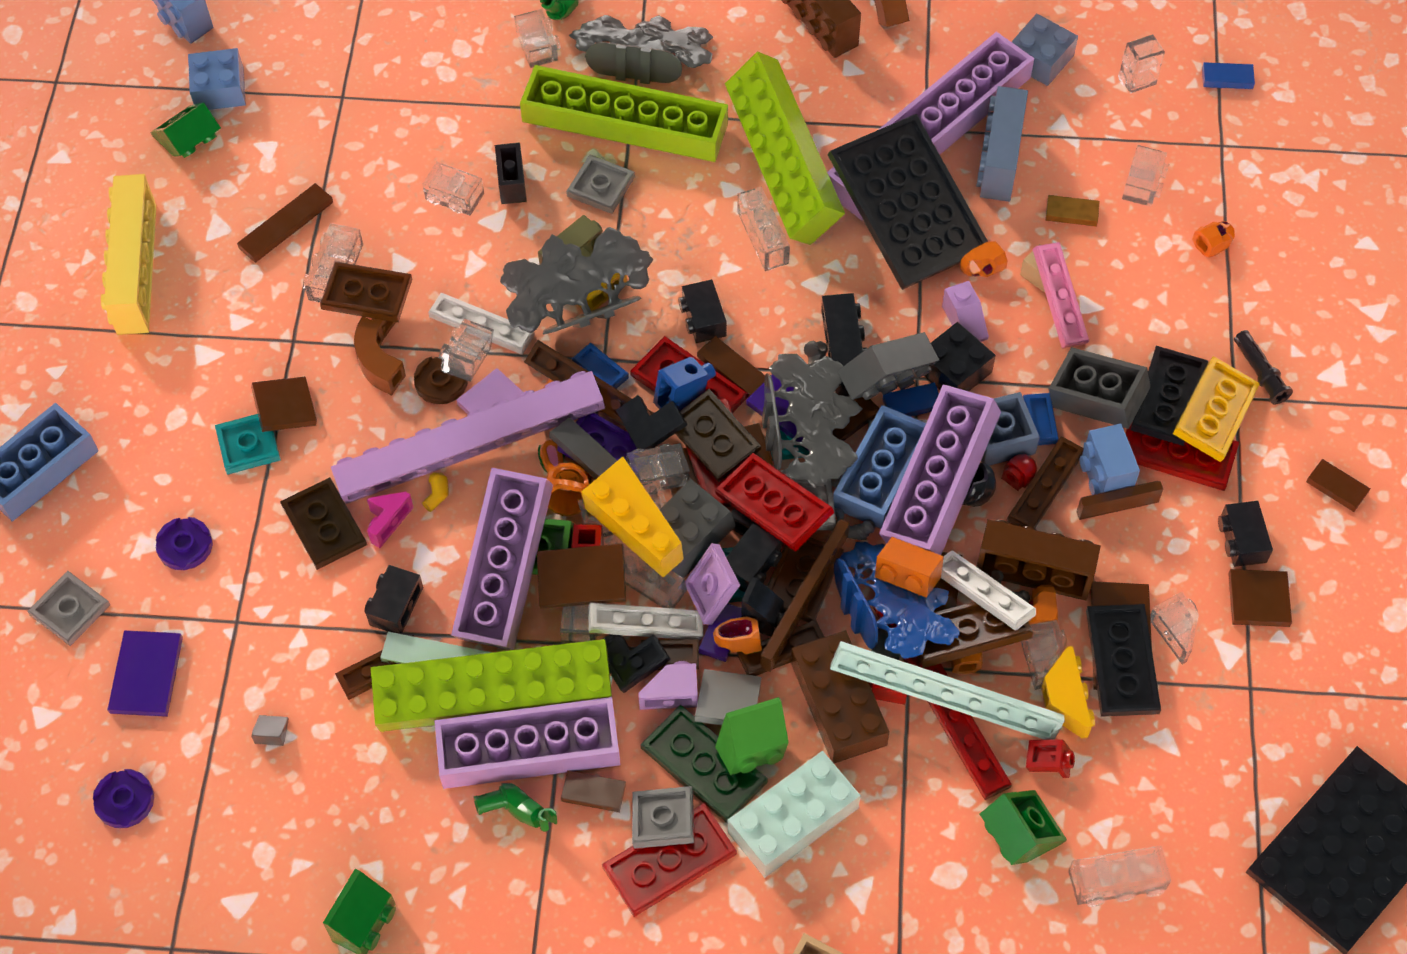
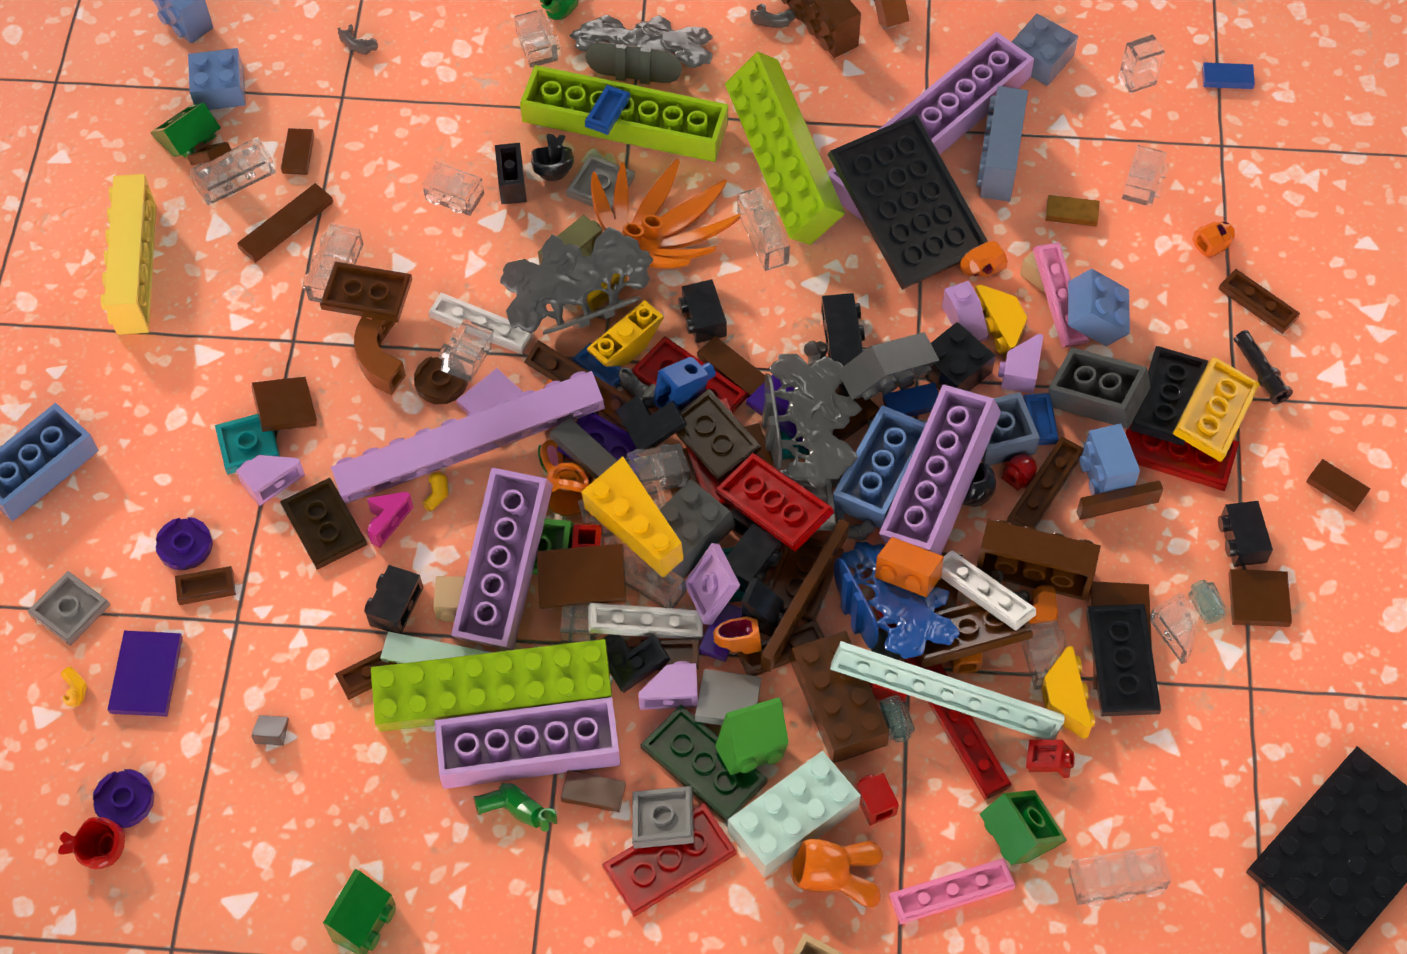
(77, 688): none -> yellow arm
(96, 843): none -> red hat
(205, 585): none -> reddish brown tile
(209, 153): none -> reddish brown tile
(232, 171): none -> clear brick
(269, 475): none -> lavender slope
(297, 151): none -> reddish brown tile
(358, 45): none -> dark grey piece
(447, 597): none -> tan brick
(554, 161): none -> black hat
(607, 109): none -> blue tile
(627, 337): none -> yellow slope
(635, 387): none -> dark grey piece
(653, 231): none -> orange plant
(767, 19): none -> dark grey piece
(829, 869): none -> orange piece
(876, 798): none -> red brick
(897, 718): none -> clear light blue brick
(952, 891): none -> bright pink tile
(1003, 317): none -> yellow slope
(1021, 366): none -> lavender slope
(1098, 307): none -> medium blue brick
(1208, 601): none -> clear light blue brick
(1259, 301): none -> reddish brown tile

